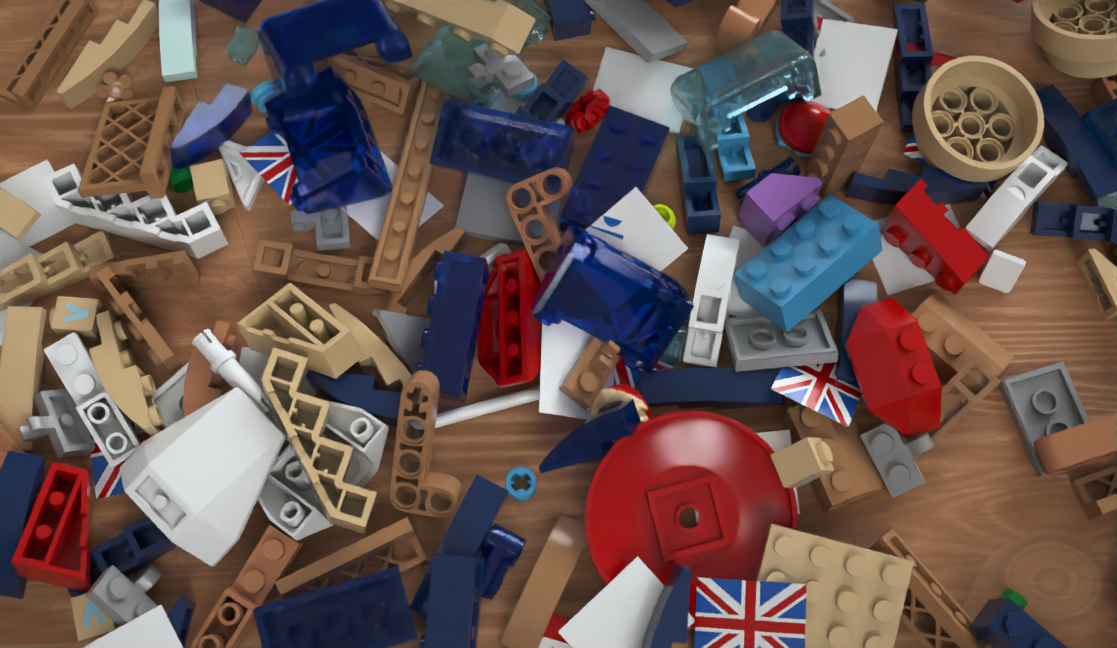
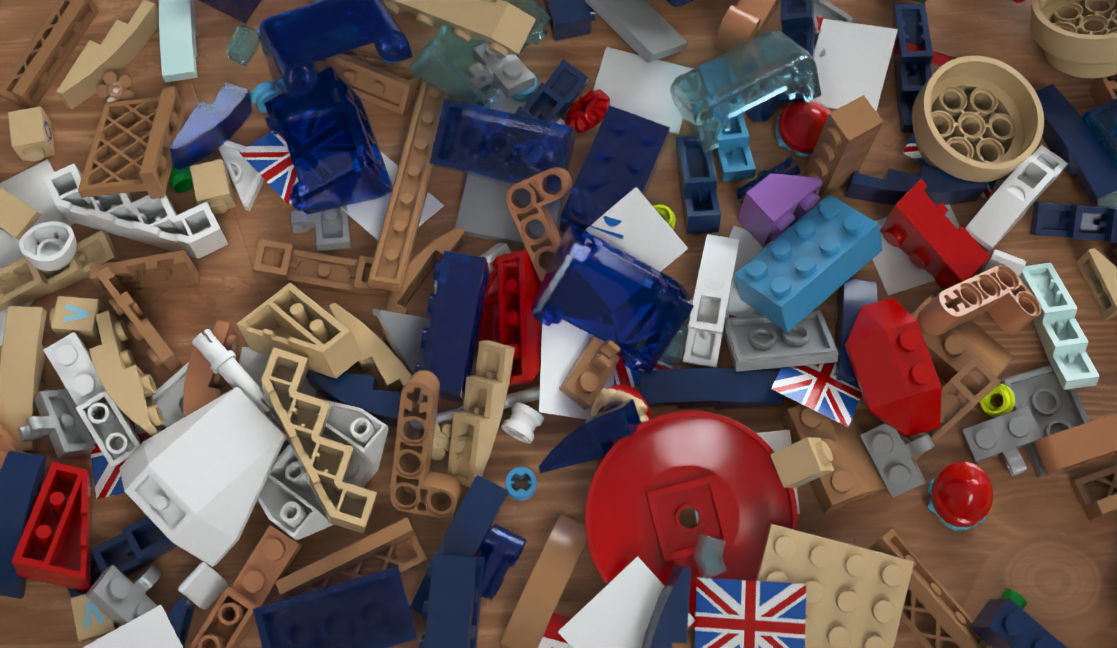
(31, 134): none -> tan brick
(51, 252): none -> white helmet
(203, 586): none -> white slope
(441, 441): none -> tan plant
(483, 407): none -> tan slope
(522, 422): none -> white wheel
(709, 556): none -> clear light blue piece
(960, 495): none -> red hair
(989, 406): none -> neon yellow plate
(992, 291): none -> nougat beam
(1004, 437): none -> light grey plate
(1058, 328): none -> light aqua slope

